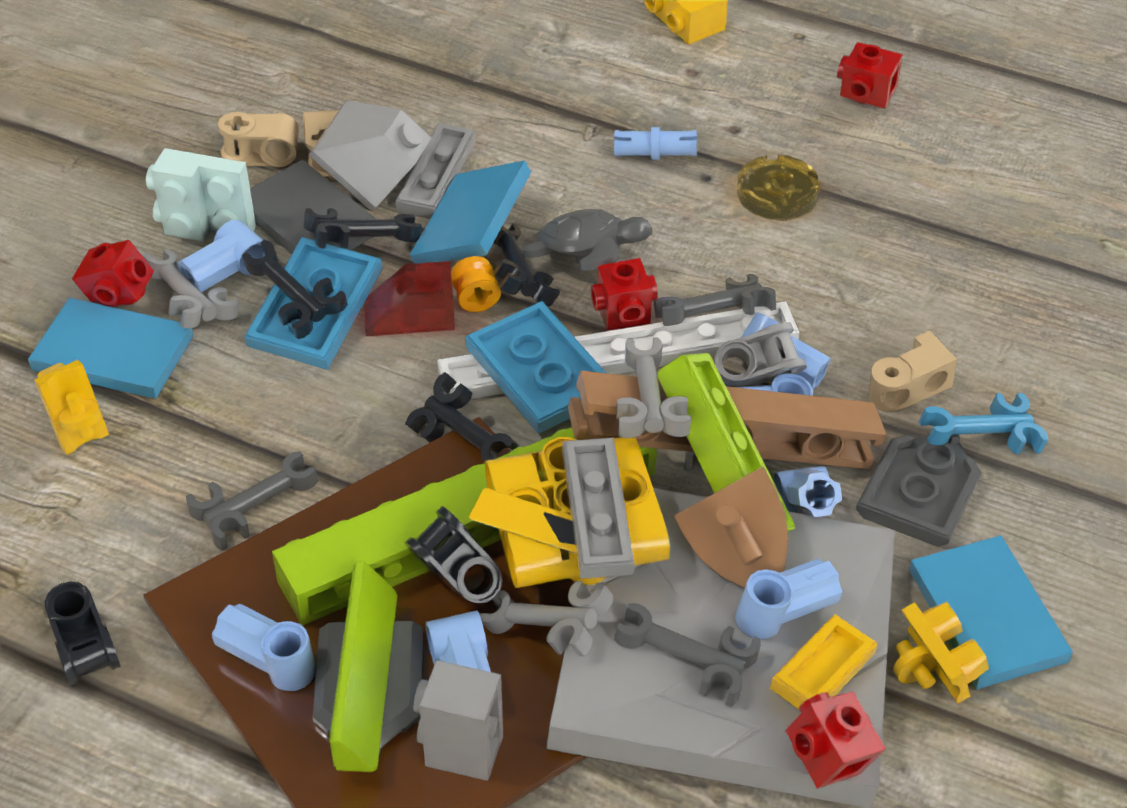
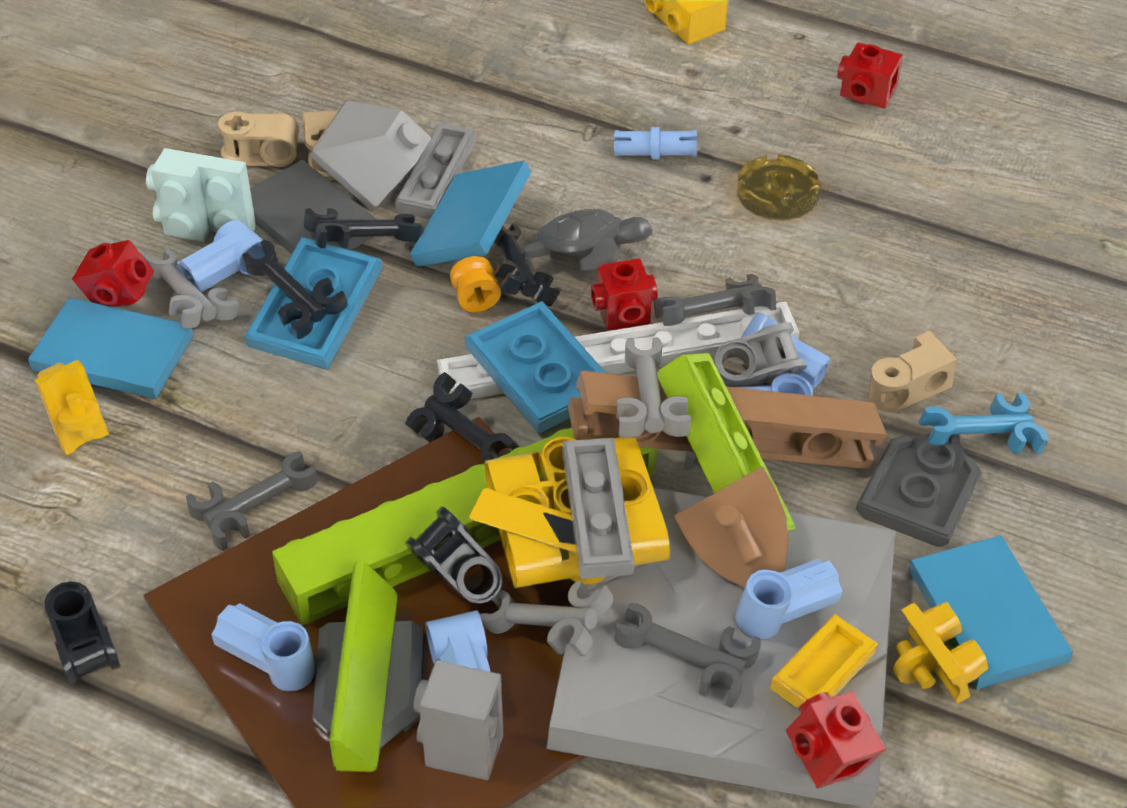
(412, 301): clear red slope -> none
(808, 491): light blue piece -> none

